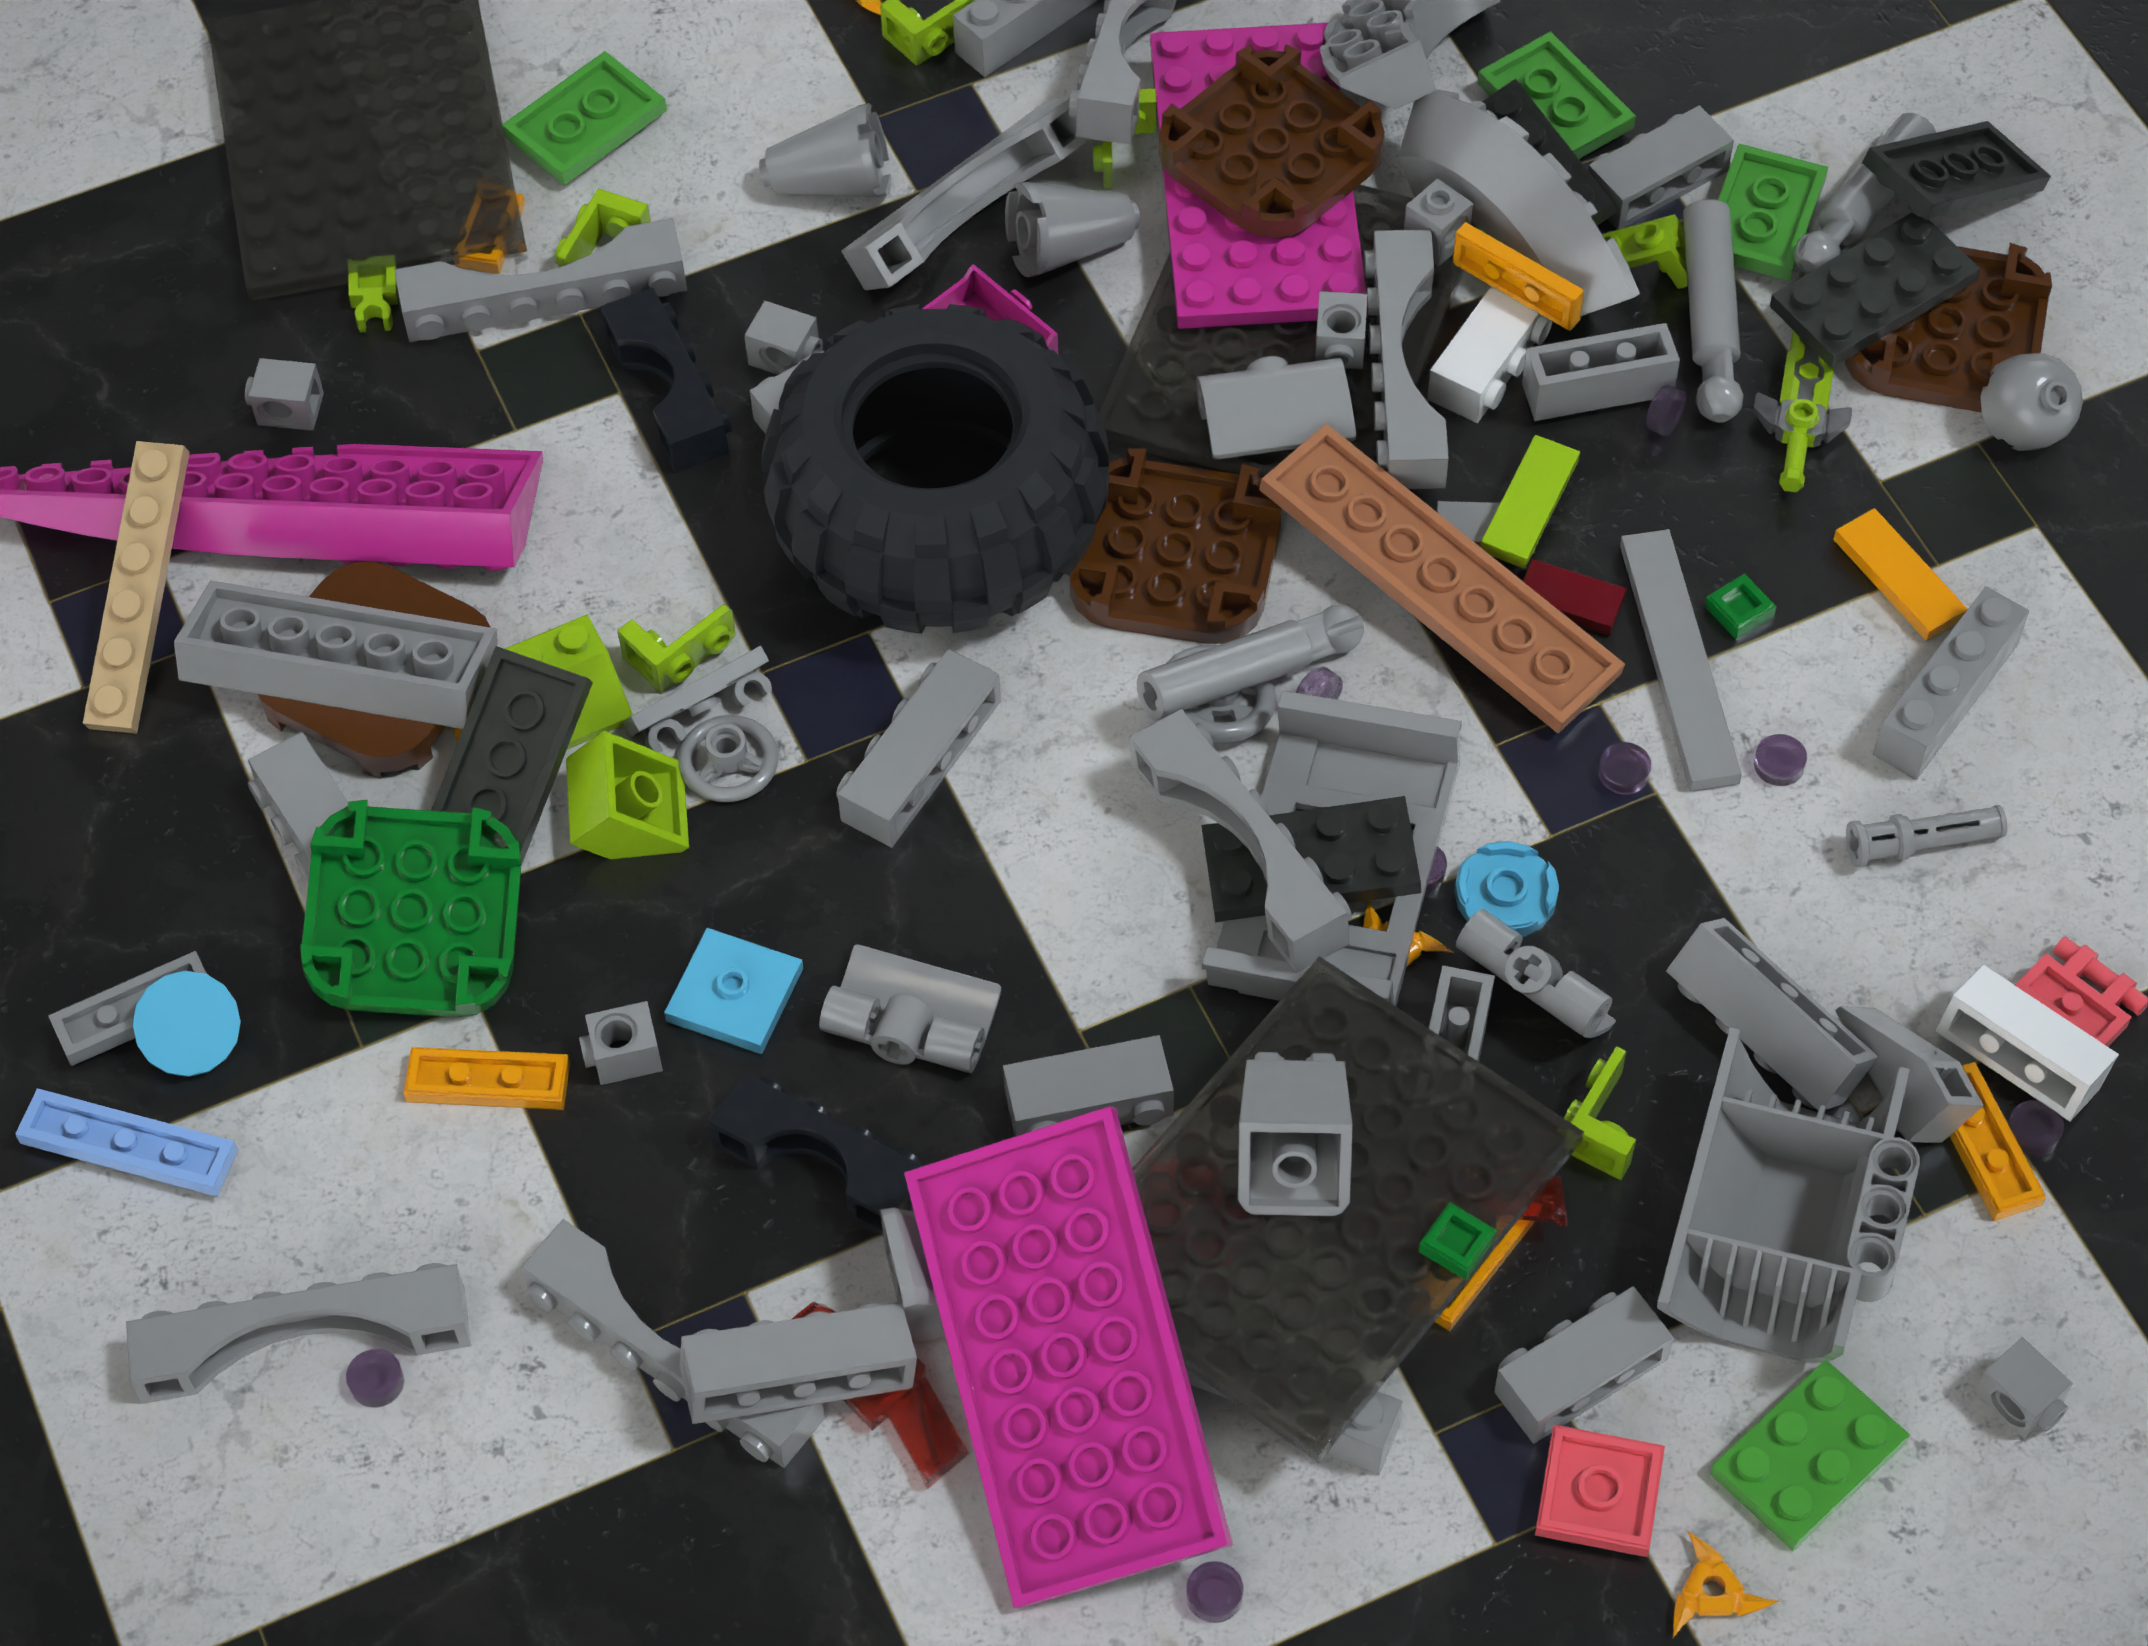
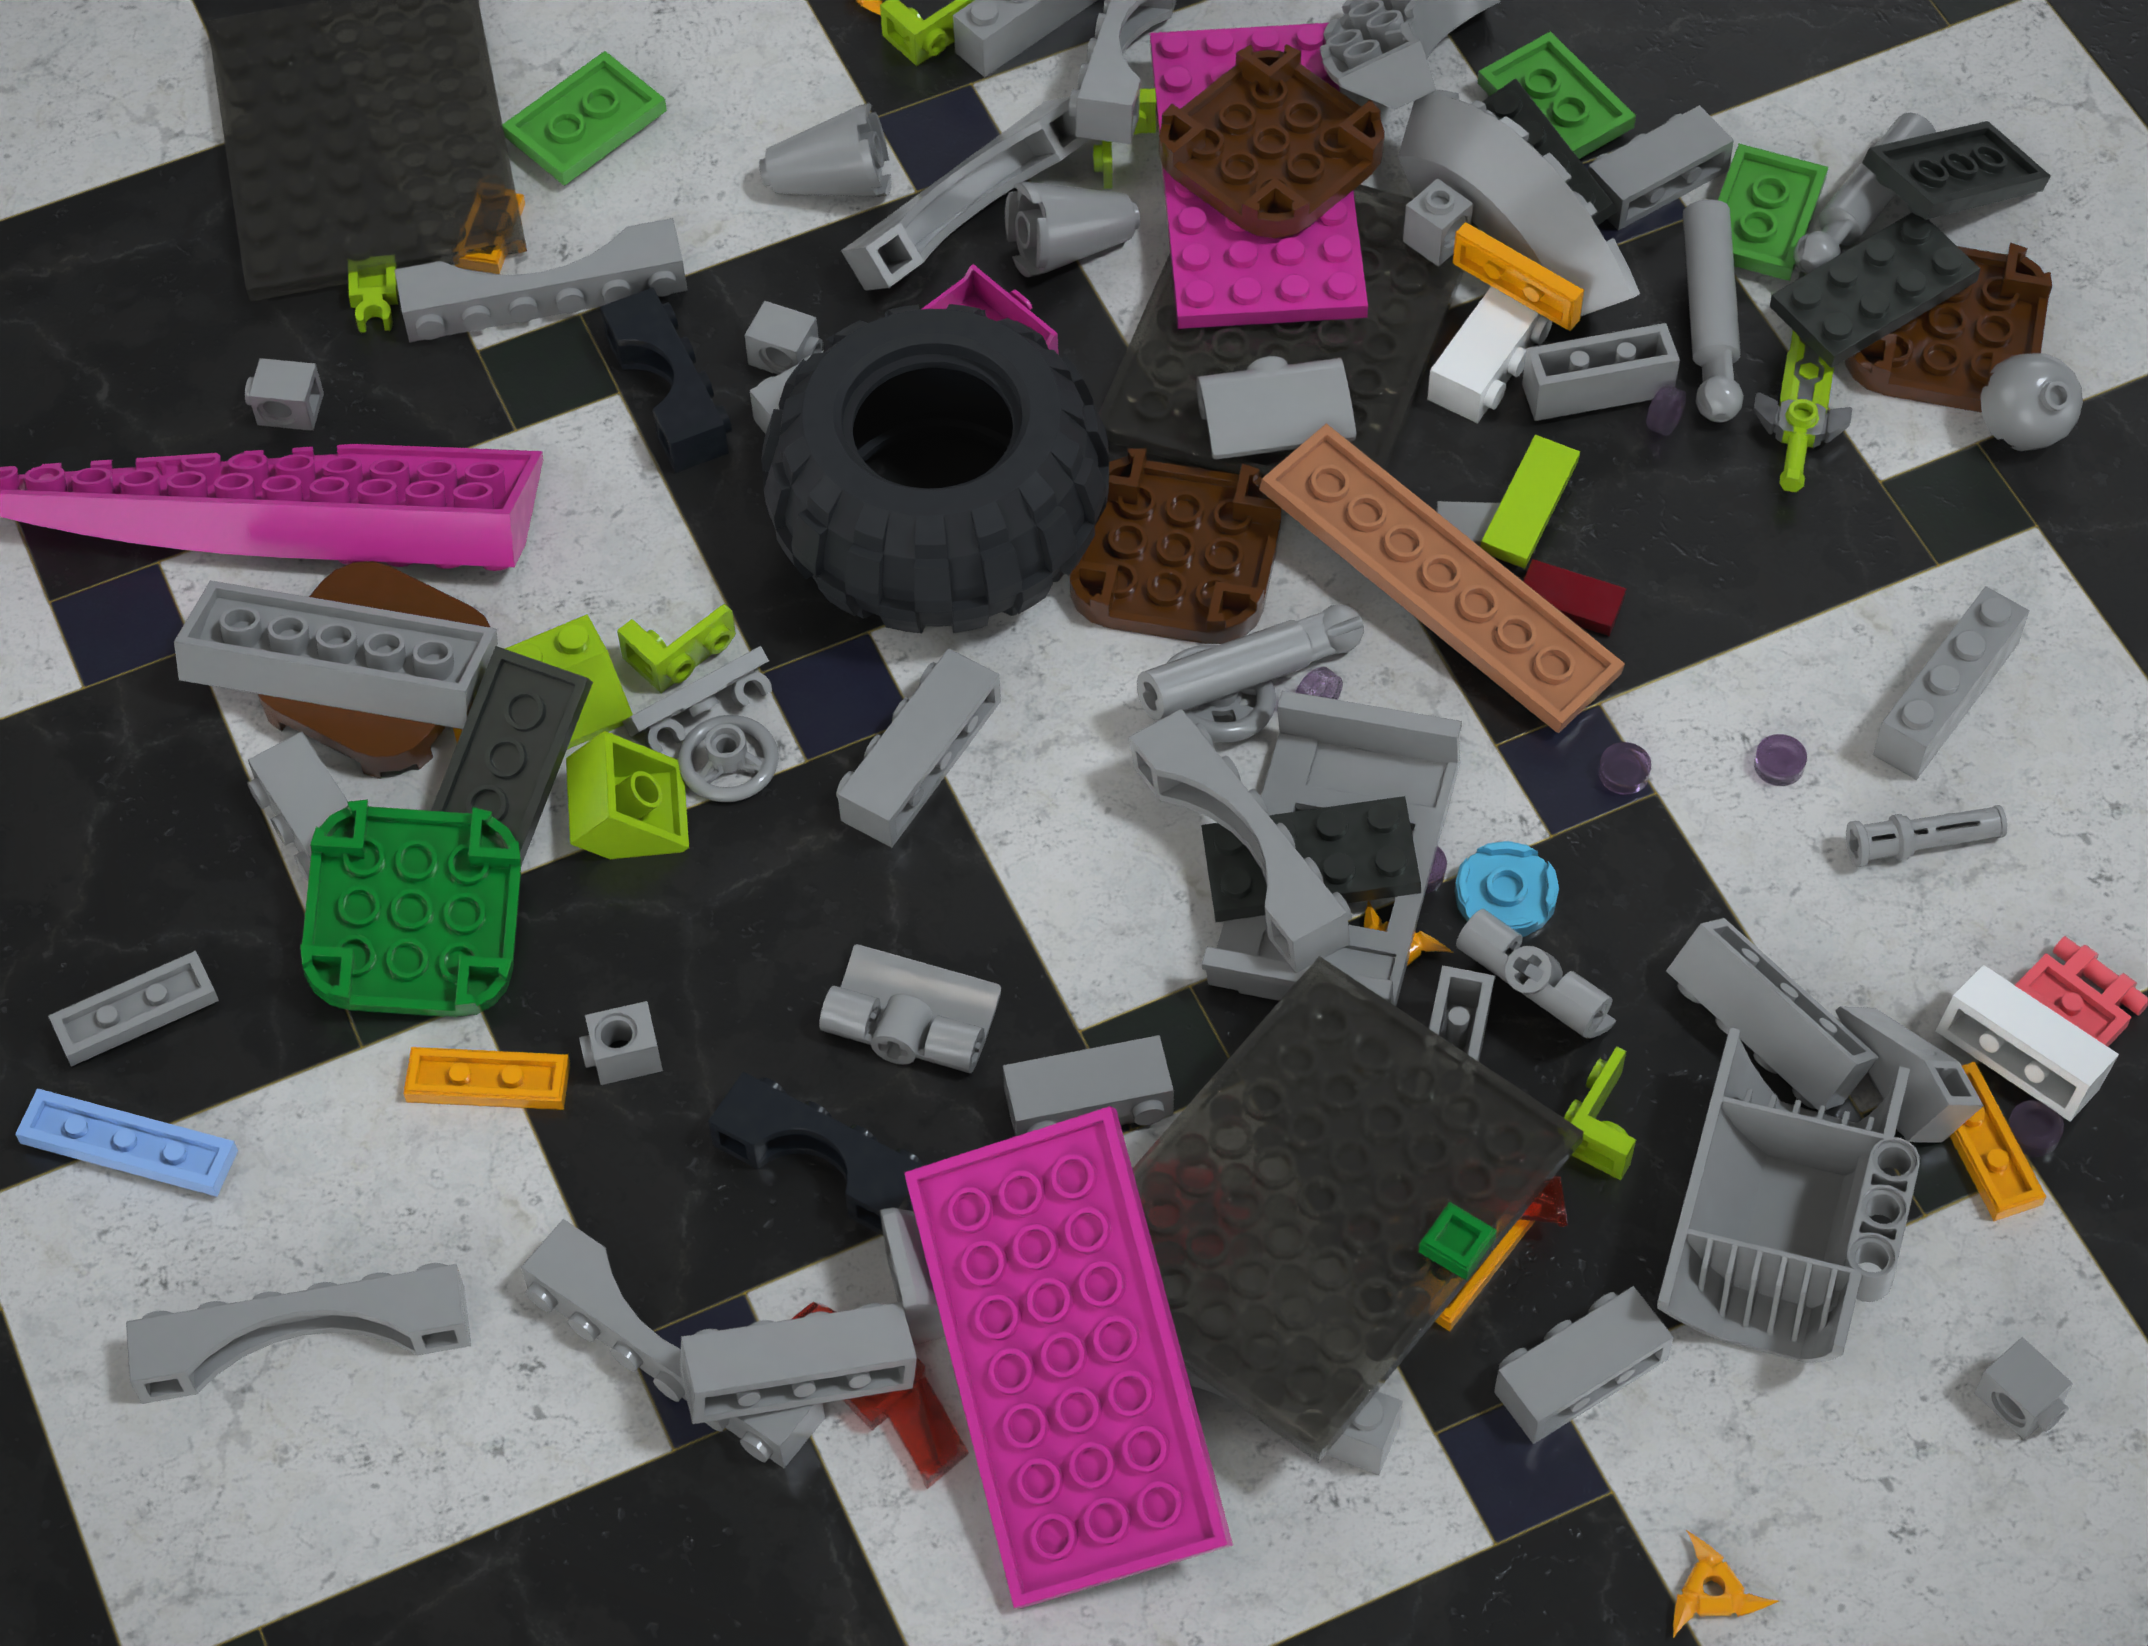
(136, 587): tan plate -> none
(186, 1023): medium azure tile -> none
(375, 1378): clear purple tile -> none
(604, 214): lime bracket -> none
(734, 990): medium azure plate -> none
(1214, 1591): clear purple tile -> none
(1295, 1136): light grey hips -> none
(1341, 328): light grey brick -> none
(1413, 431): light grey arch -> none
(1600, 1490): coral plate -> none
(1655, 241): lime bracket -> none
(1680, 660): light grey tile -> none
(1740, 606): green tile -> none
(1809, 1454): bright green plate -> none
(1900, 574): light orange tile -> none

